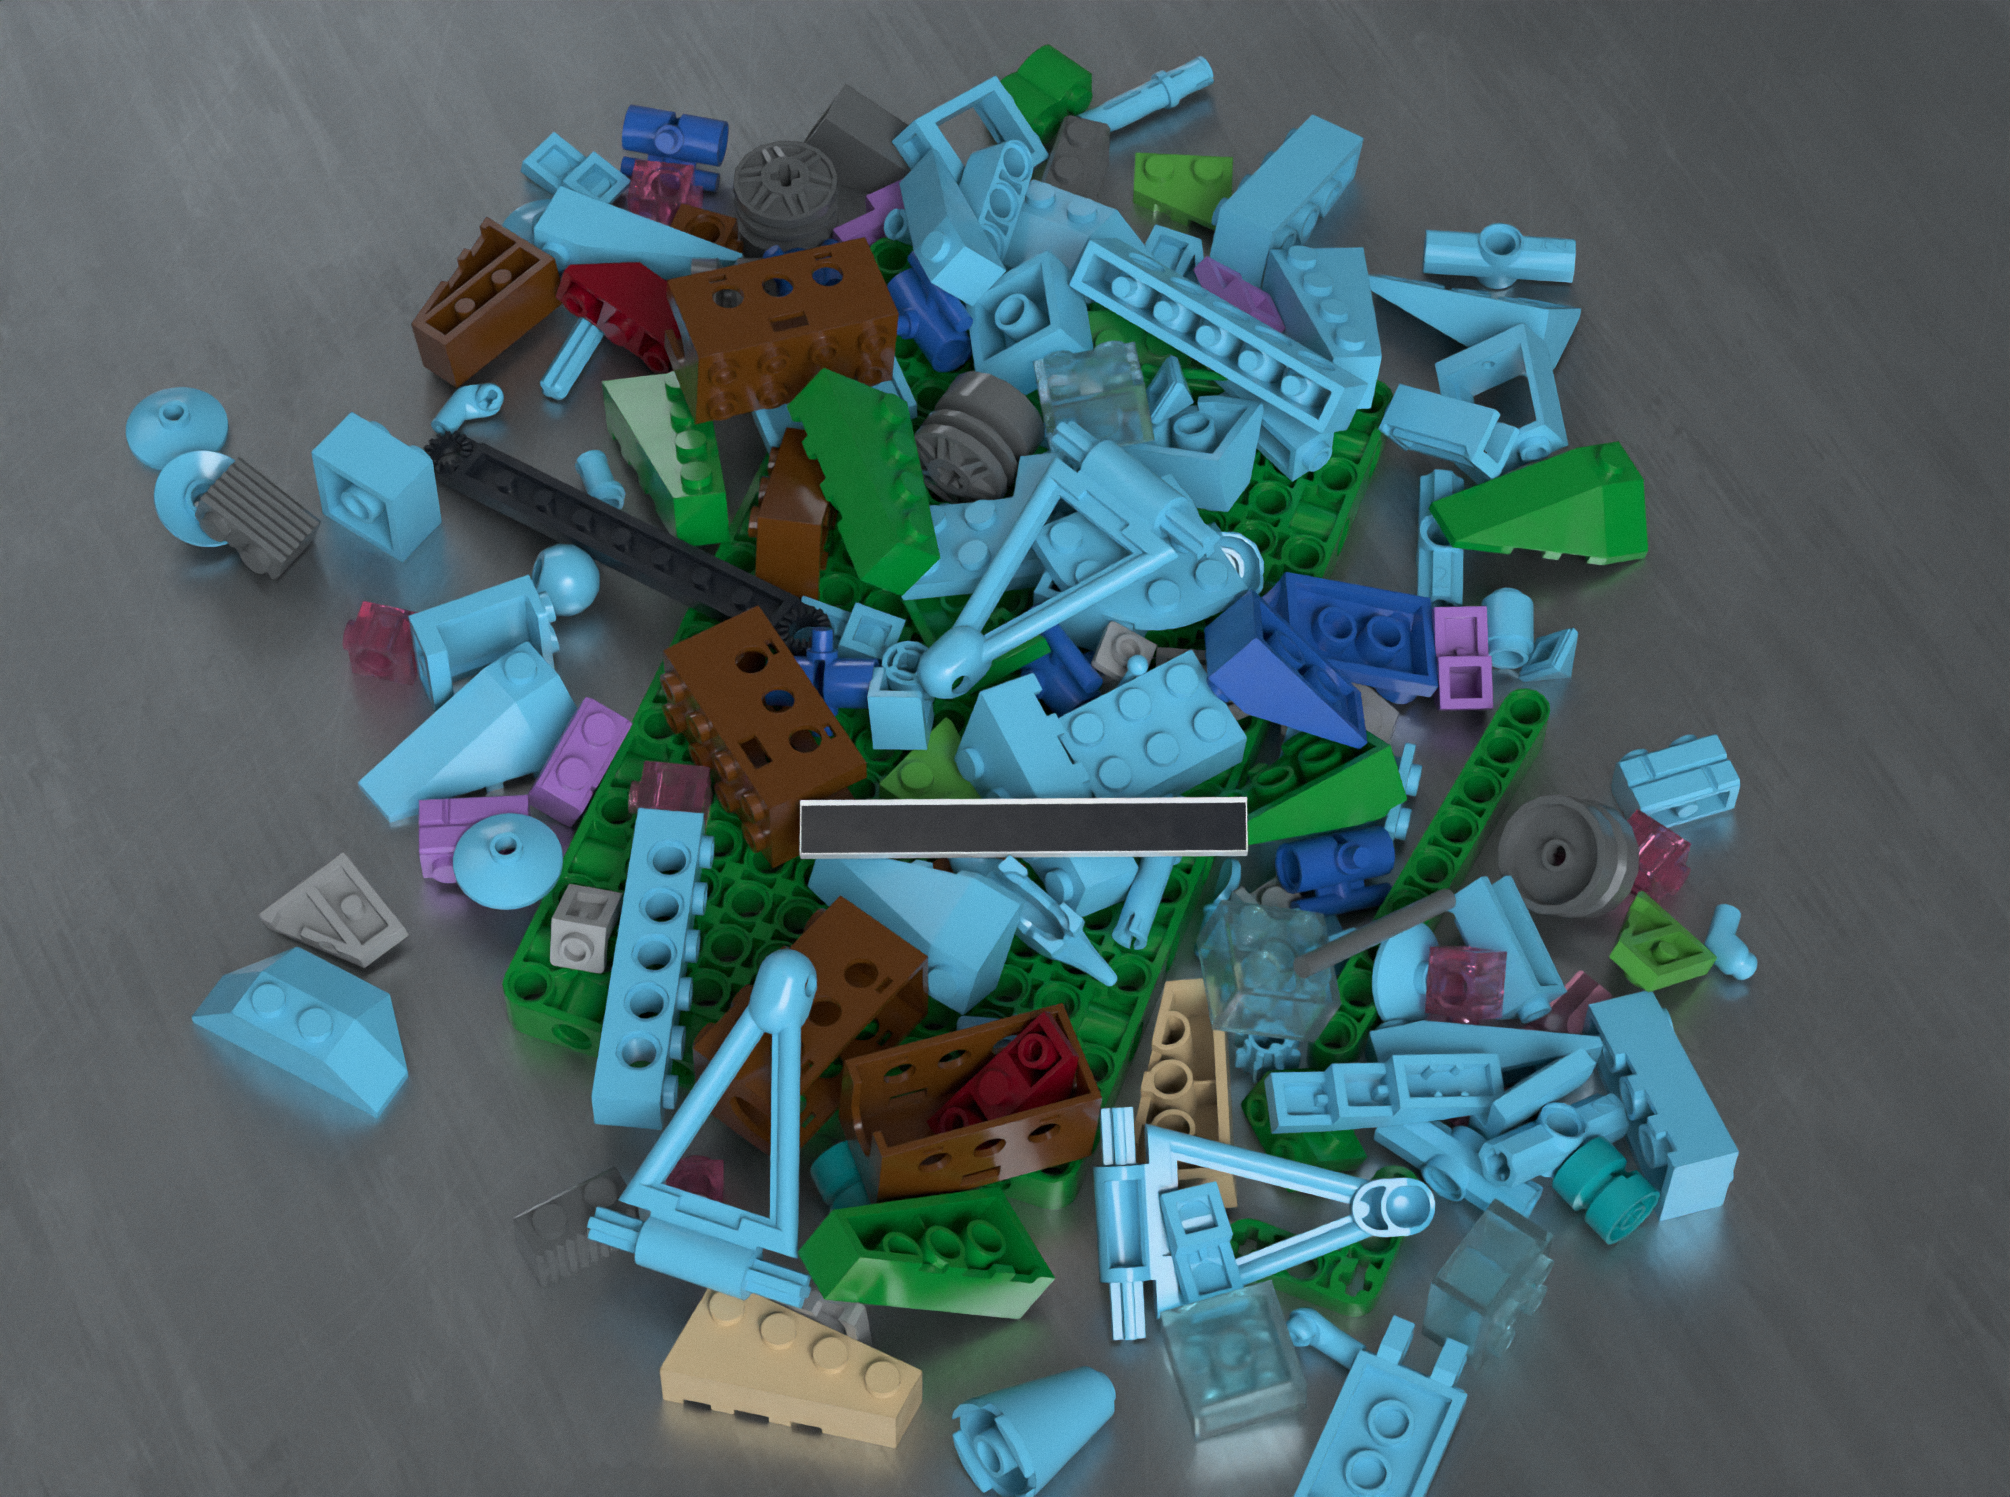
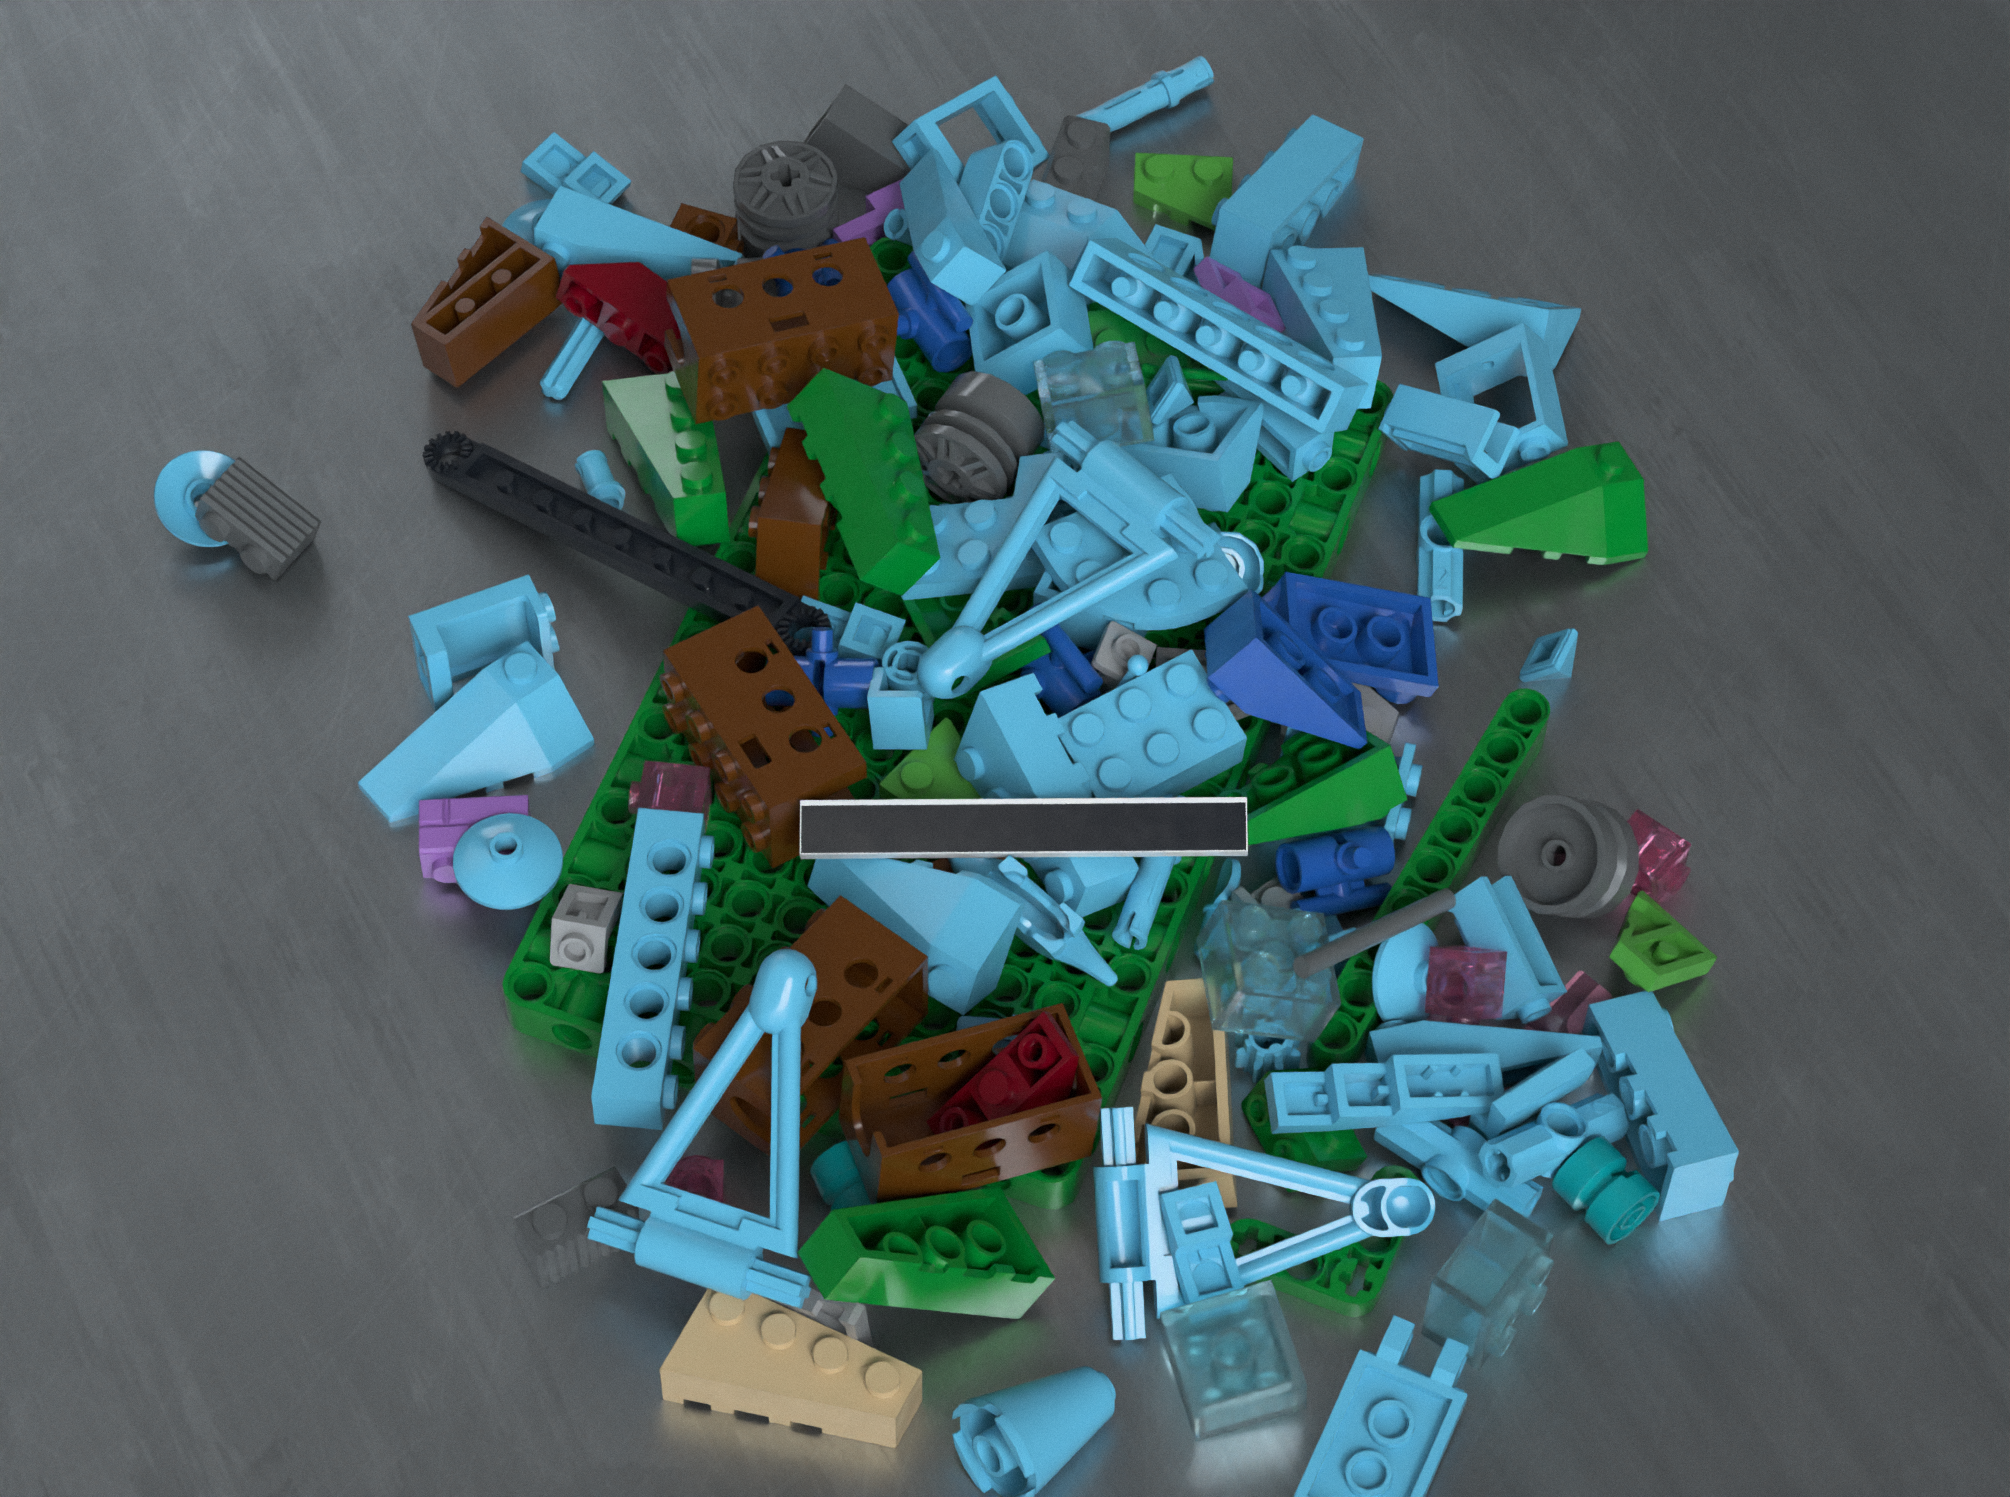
(158, 439): medium azure dish -> none
(312, 1025): medium azure wedge -> none
(337, 914): light grey wing -> none
(377, 486): medium azure brick -> none
(381, 643): clear pink brick -> none
(468, 404): medium azure arm -> none
(567, 577): medium azure piece -> none
(578, 761): medium lavender brick -> none
(661, 188): clear pink brick -> none
(675, 140): blue pin -> none
(1048, 90): green brick -> none
(1312, 1328): medium azure arm -> none
(1462, 659): medium lavender brick -> none
(1499, 256): medium azure piece -> none
(1509, 627): medium azure brick -> none
(1677, 782): medium azure brick -> none
(1731, 952): medium azure arm -> none

